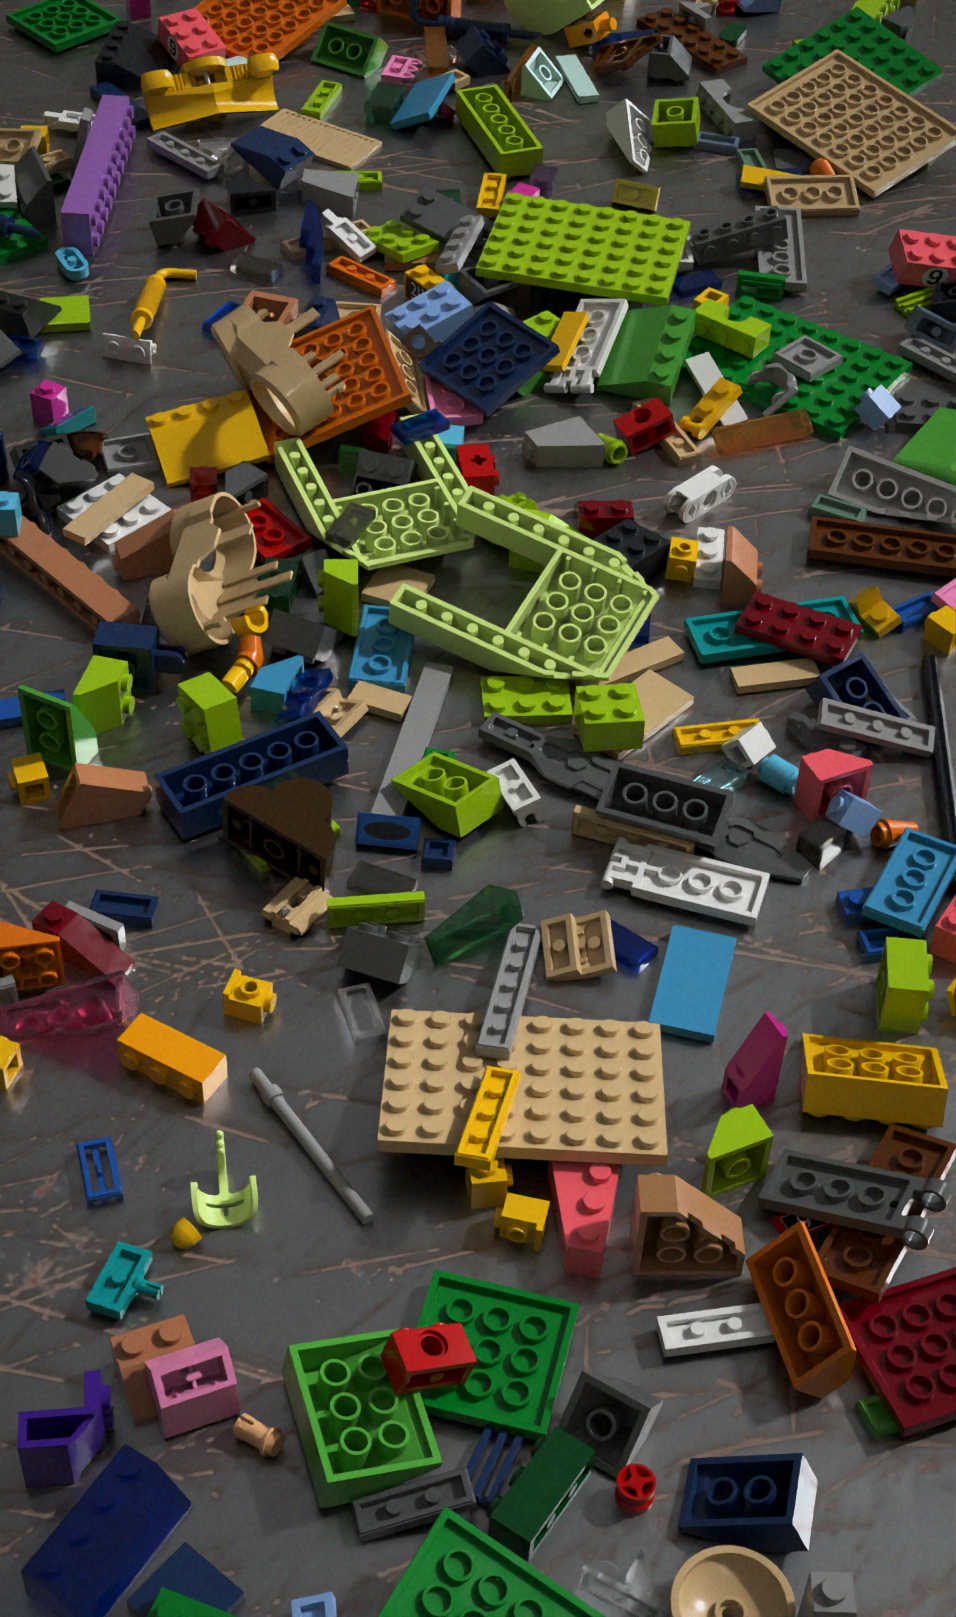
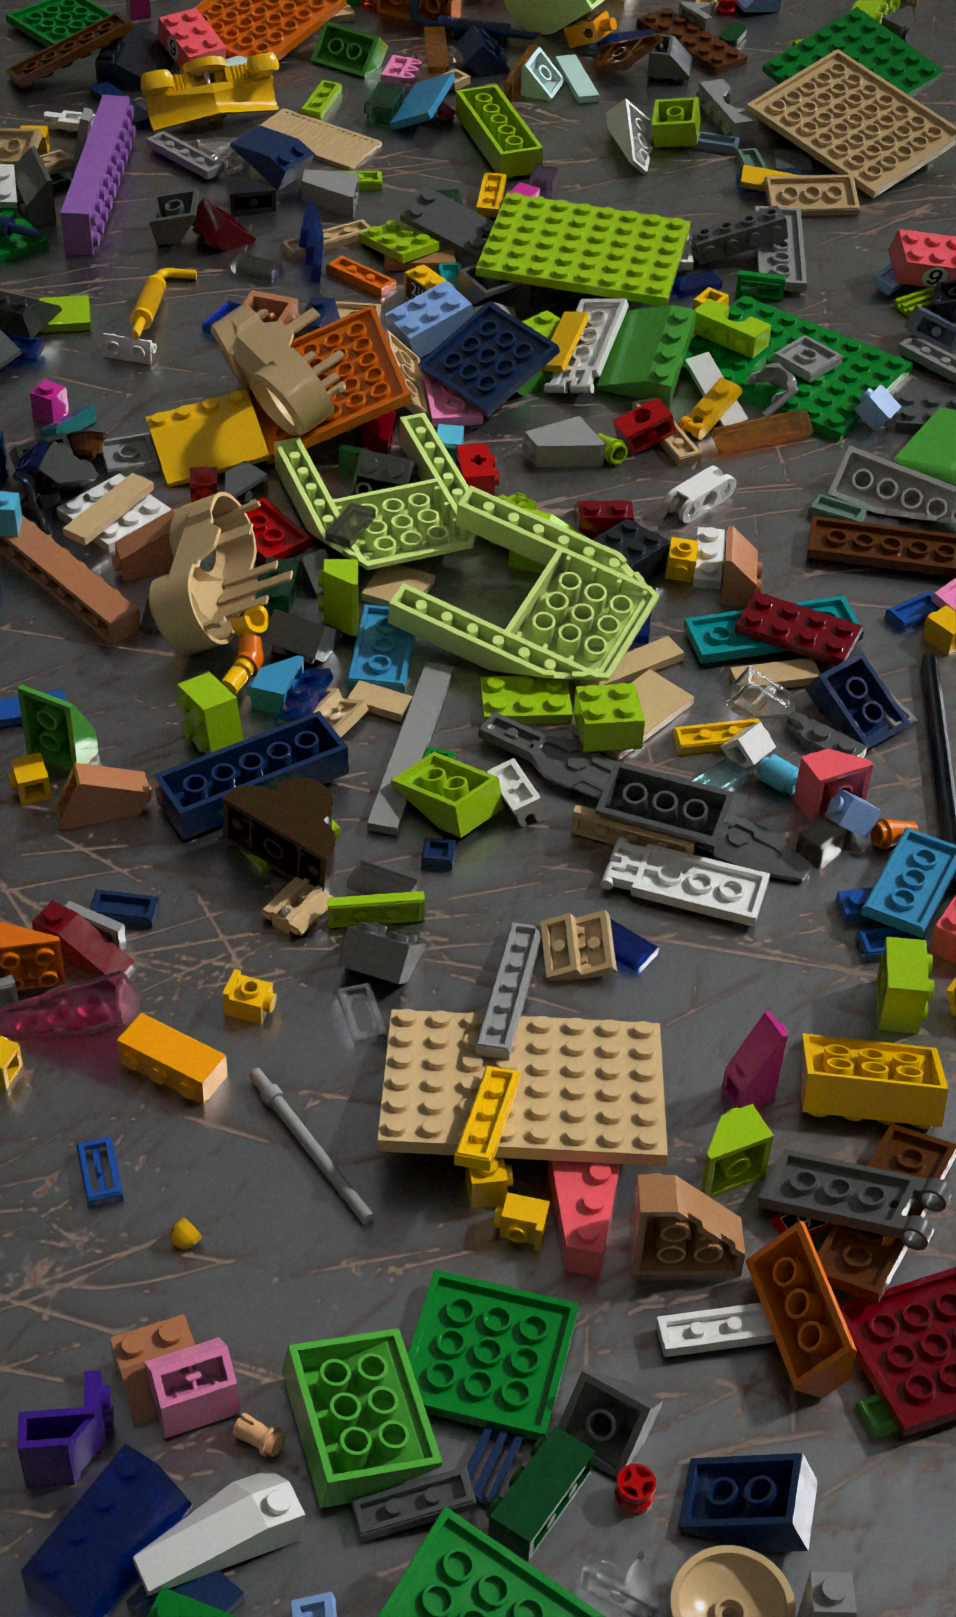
(69, 49): none -> reddish brown plate
(72, 263): medium azure plate -> none
(105, 693): lime slope -> none
(122, 1281): teal plate -> none
(142, 650): dark blue brick -> none
(214, 1216): yellowish green helmet -> none
(227, 1529): none -> white wedge
(347, 236): white hinge -> none
(387, 830): blue tile -> none
(420, 426): clear blue tile -> none
(428, 1357): red brick -> none
(429, 345): dark brown bracket -> none
(459, 244): light grey plate -> none
(477, 922): clear green slope -> none
(635, 194): light yellow hinge -> none
(692, 983): dark azure tile -> none
(759, 697): none -> clear slope
(821, 167): orange cone -> none
(874, 611): yellow slope -> none
(875, 727): light grey plate -> none

